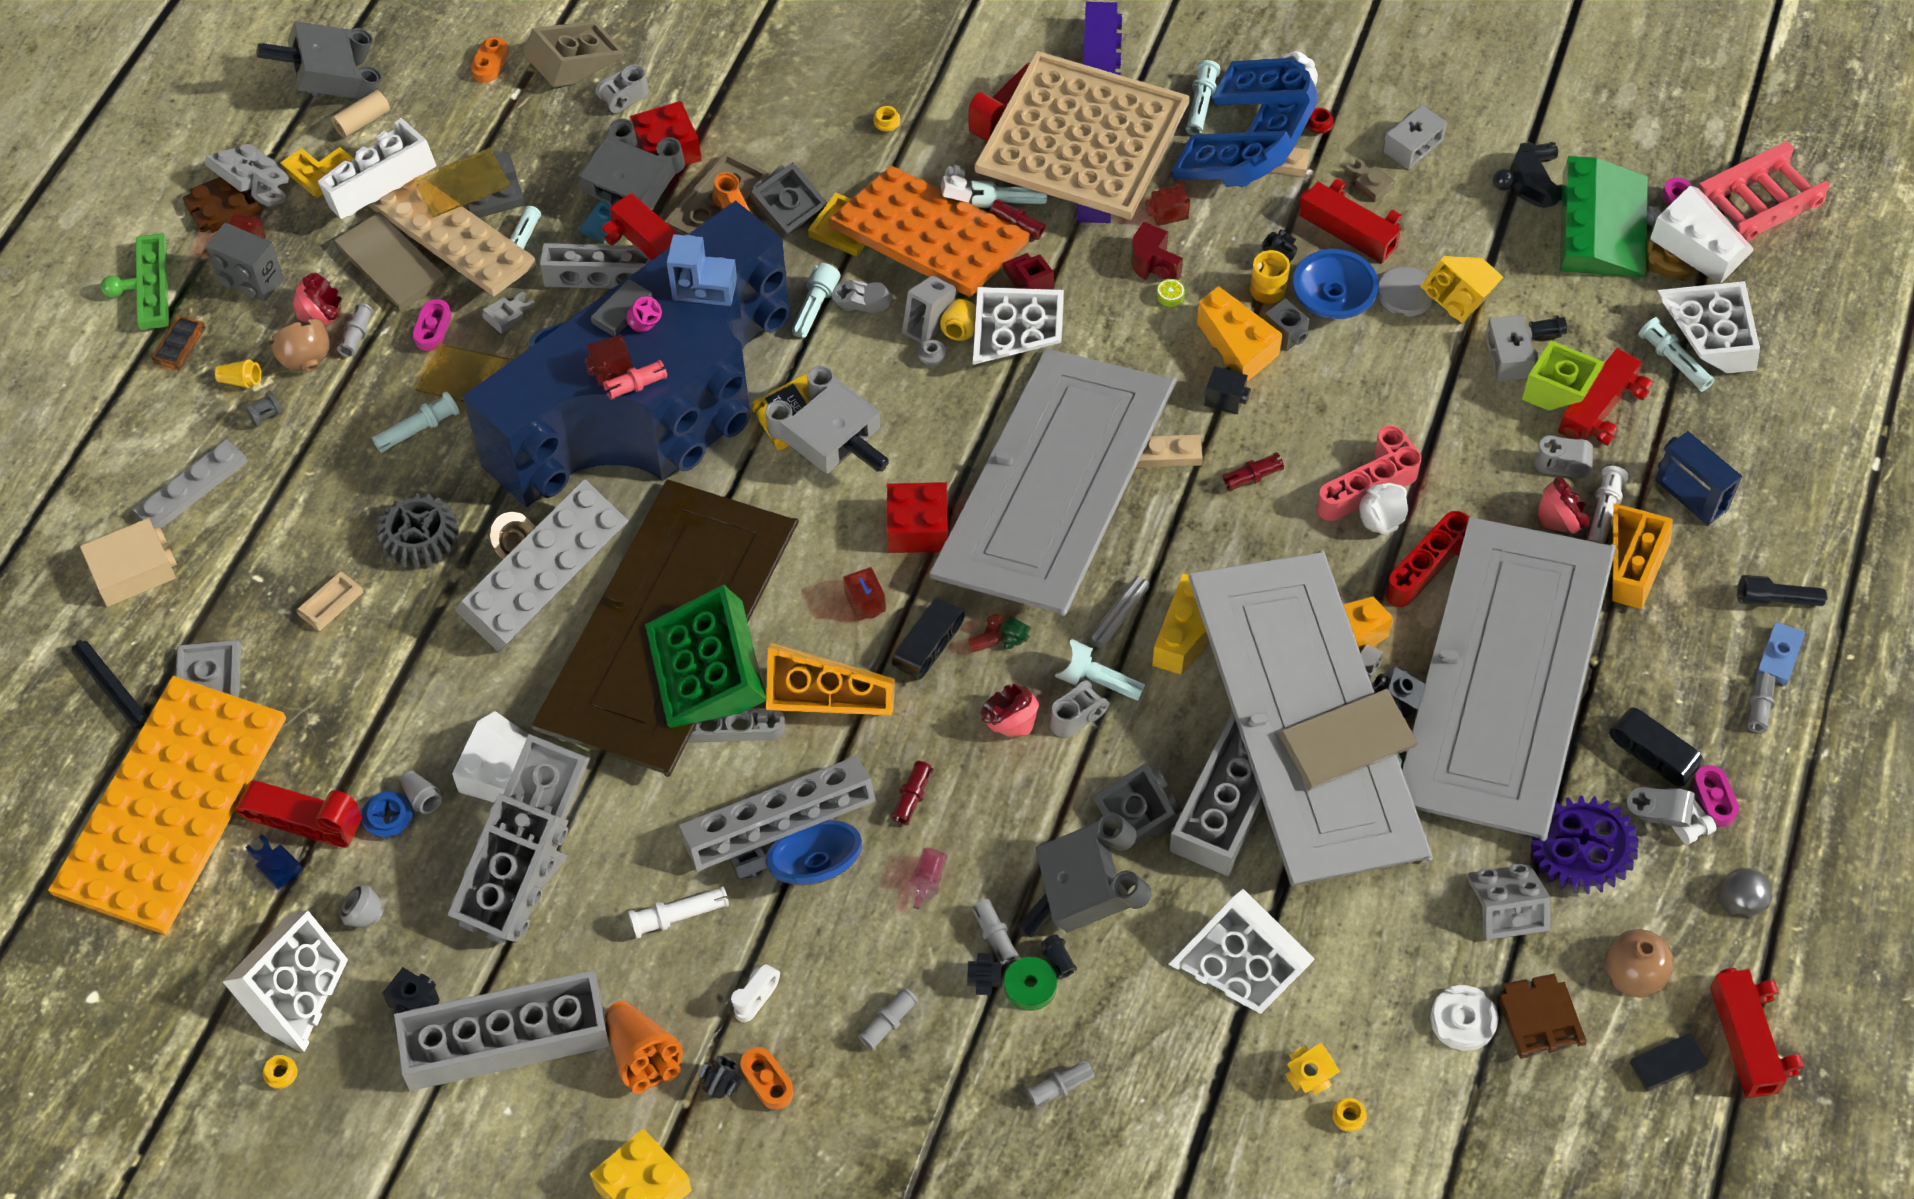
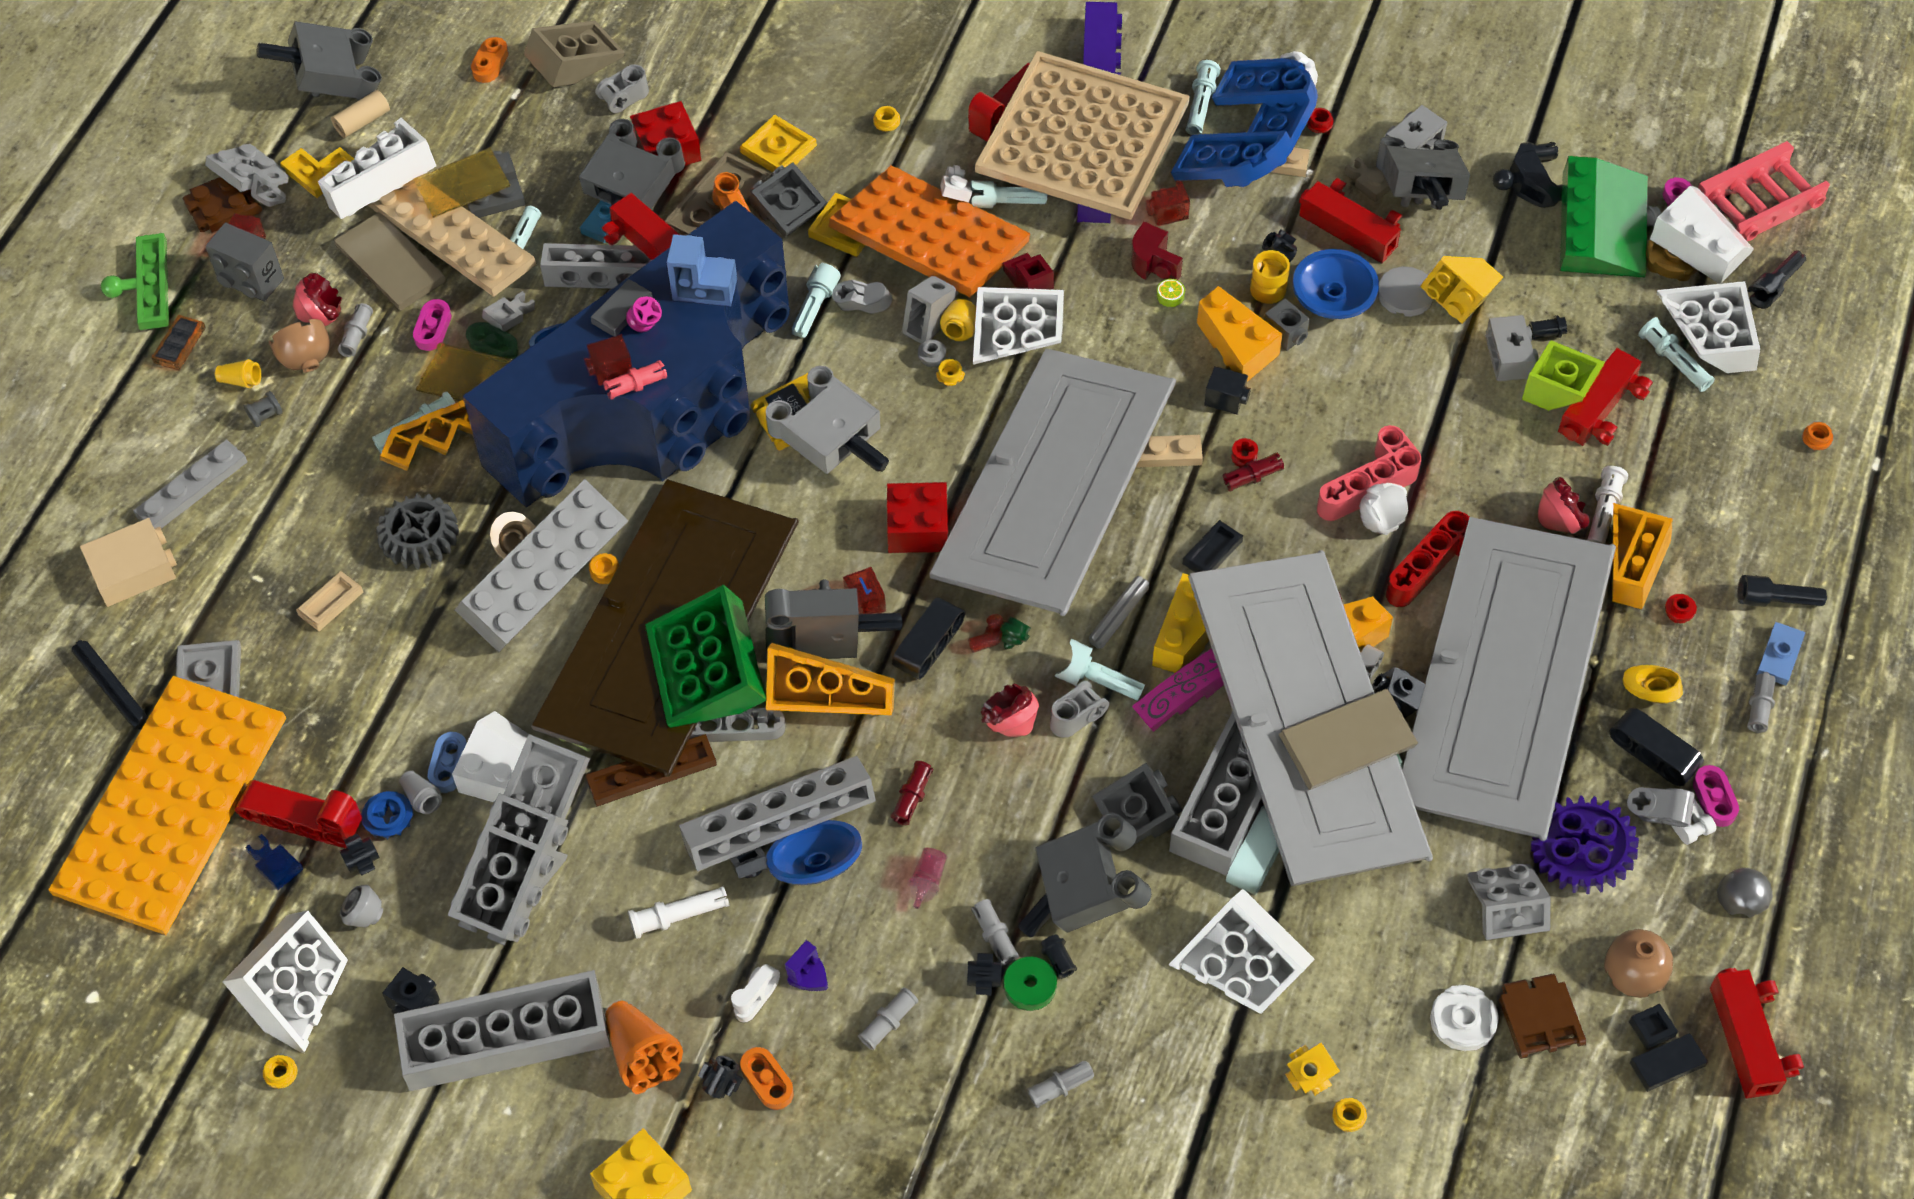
(359, 854): none -> black gear
(431, 431): none -> light orange brick
(442, 763): none -> medium blue plate
(496, 340): none -> clear green plate
(603, 568): none -> light orange tile
(628, 778): none -> reddish brown plate
(777, 144): none -> yellow tile
(806, 969): none -> dark purple tile
(823, 621): none -> dark grey piece
(947, 367): none -> yellow plate
(1018, 218): dark red pin -> none
(1180, 691): none -> dark pink slope
(1213, 548): none -> black tile
(1247, 445): none -> red bush
(1254, 856): none -> light aqua beam
(1423, 172): none -> dark grey piece
(1566, 456): light grey piece -> none
(1653, 683): none -> yellow hat
(1653, 1026): none -> black plate
(1678, 614): none -> red plate
(1707, 467): dark blue window -> none
(1771, 285): none -> black piece
(1818, 436): none -> orange plate

